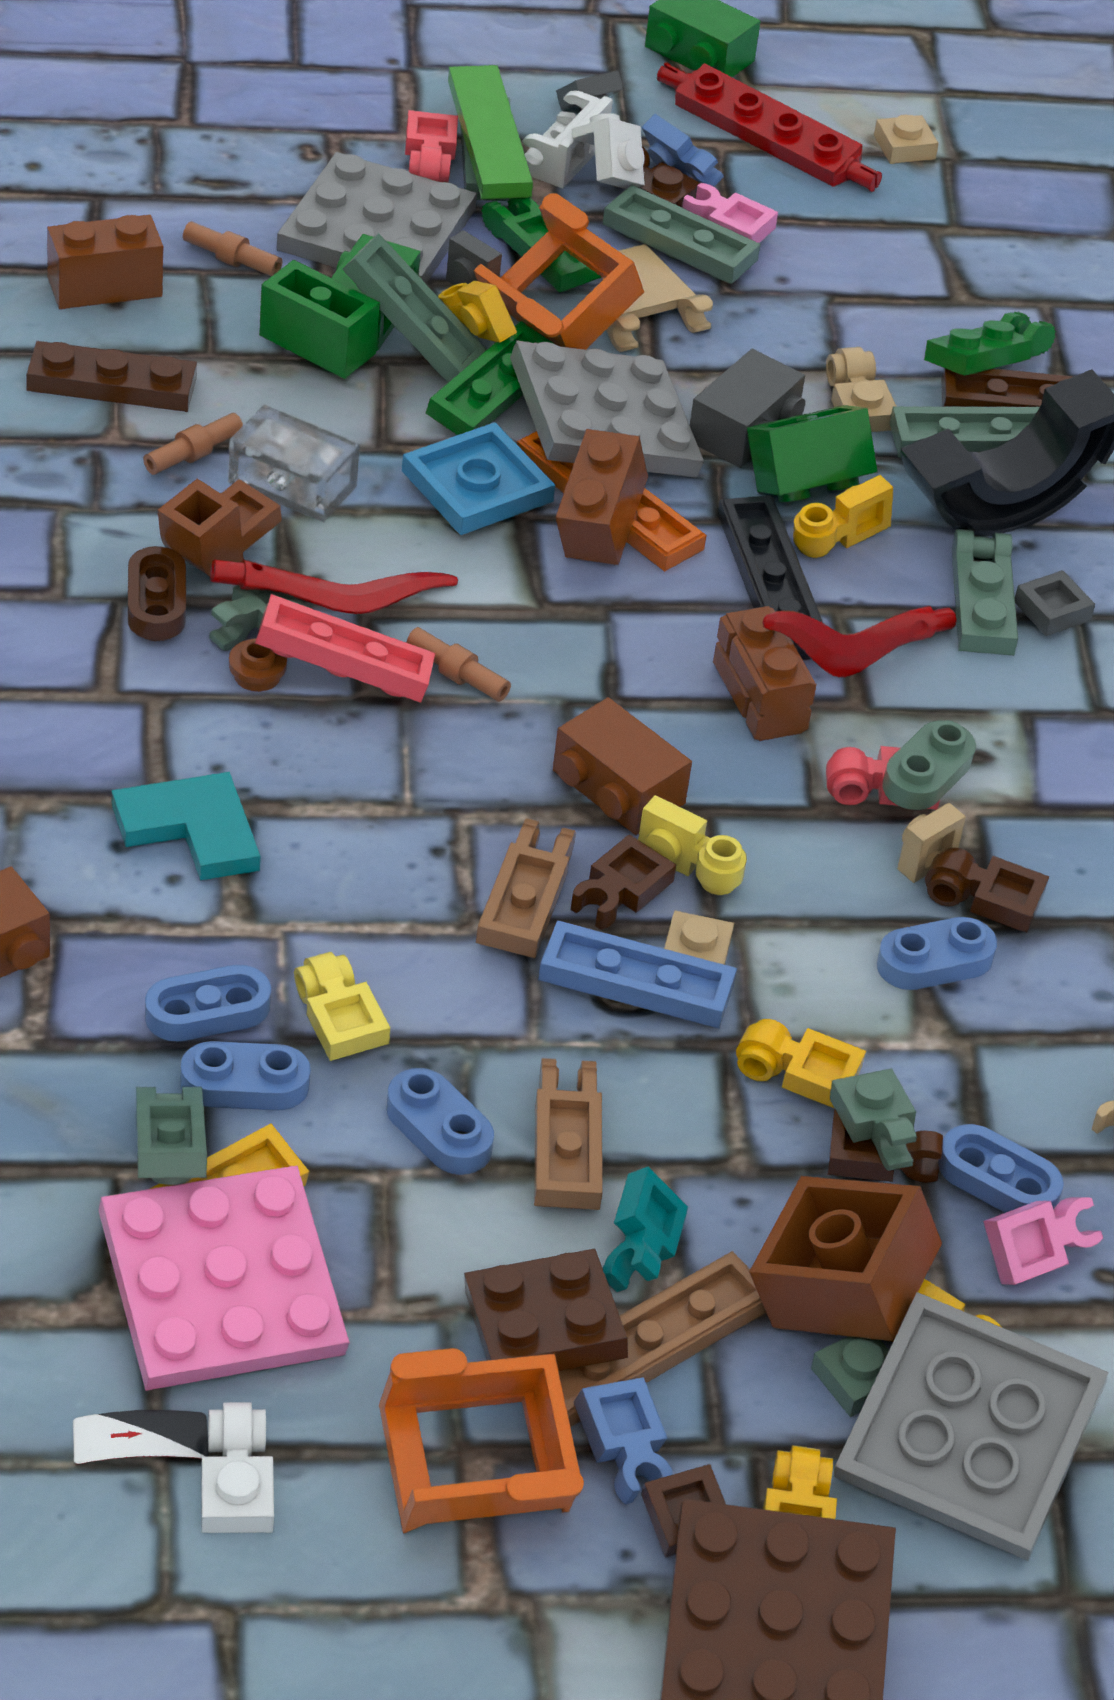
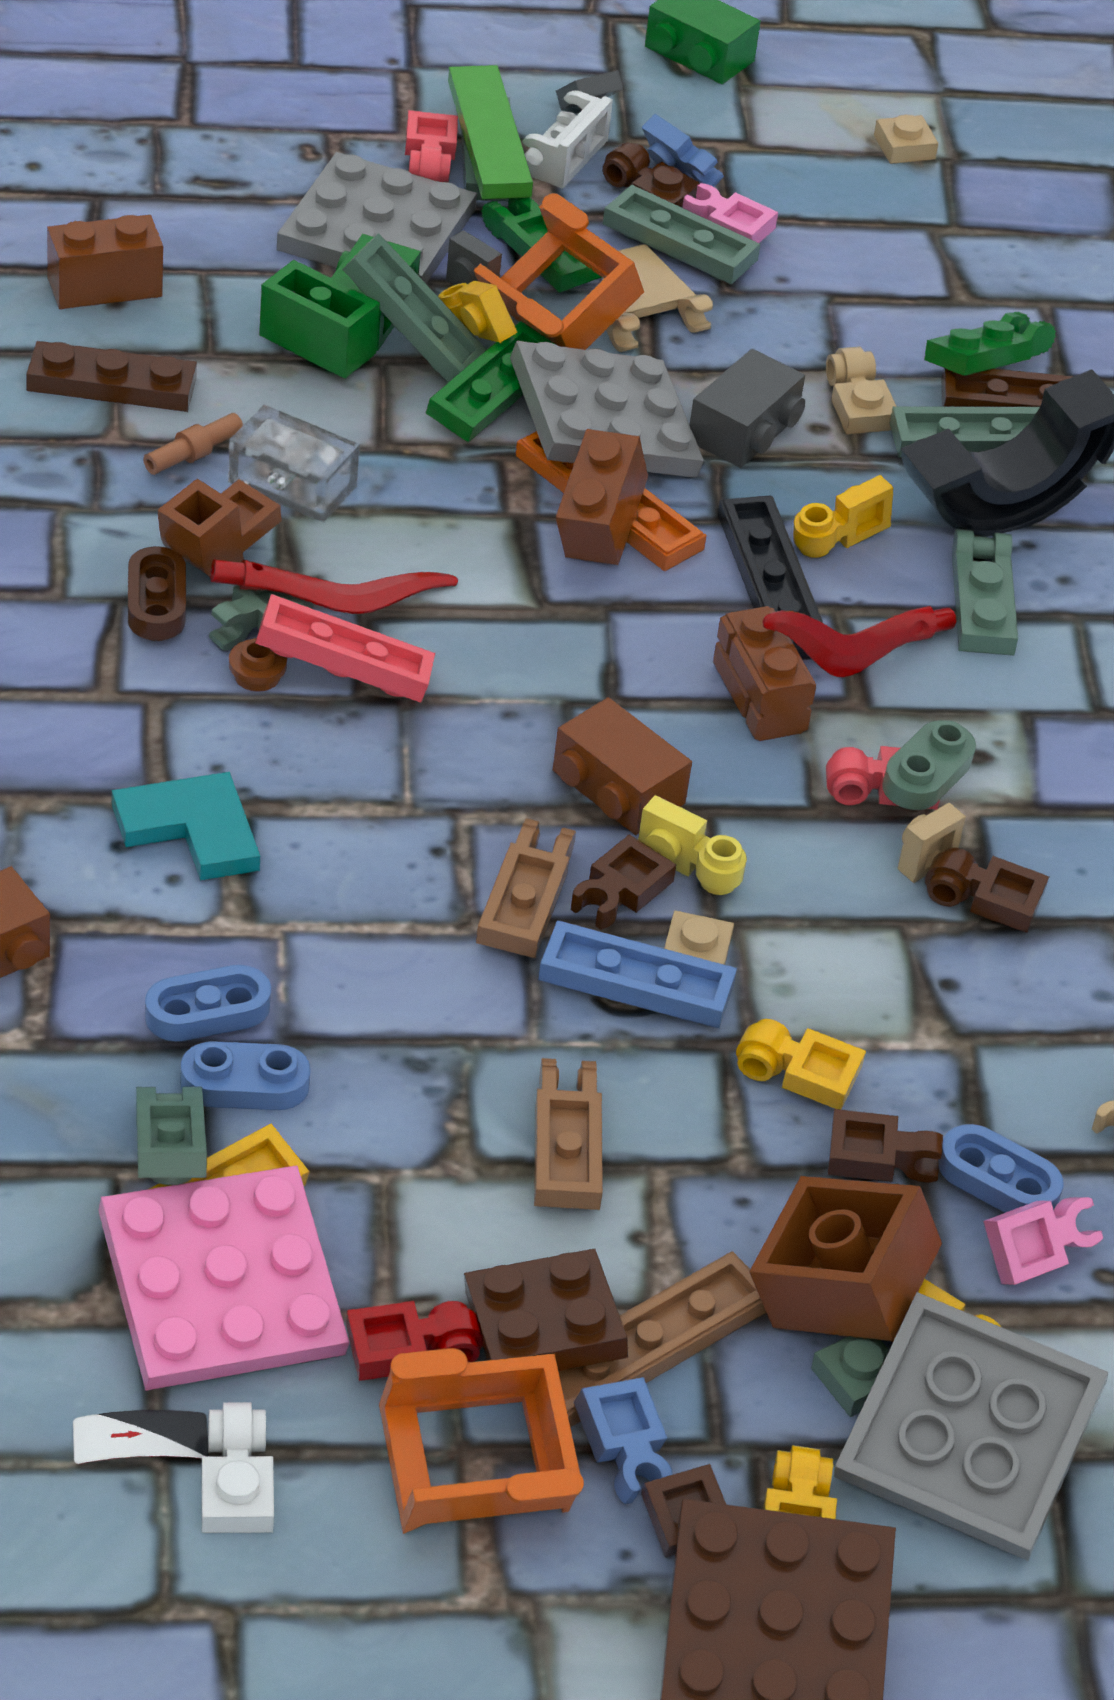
(232, 248): nougat bar -> none
(338, 1010): light yellow plate -> none
(394, 1329): none -> red plate
(430, 1114): medium blue plate -> none
(461, 665): nougat bar -> none
(478, 478): dark azure plate -> none
(617, 149): white bracket -> none
(652, 1224): teal plate -> none
(769, 125): red plate -> none
(812, 451): green brick -> none
(878, 1110): sand green plate -> none
(936, 953): medium blue plate -> none
(1054, 603): dark grey plate -> none

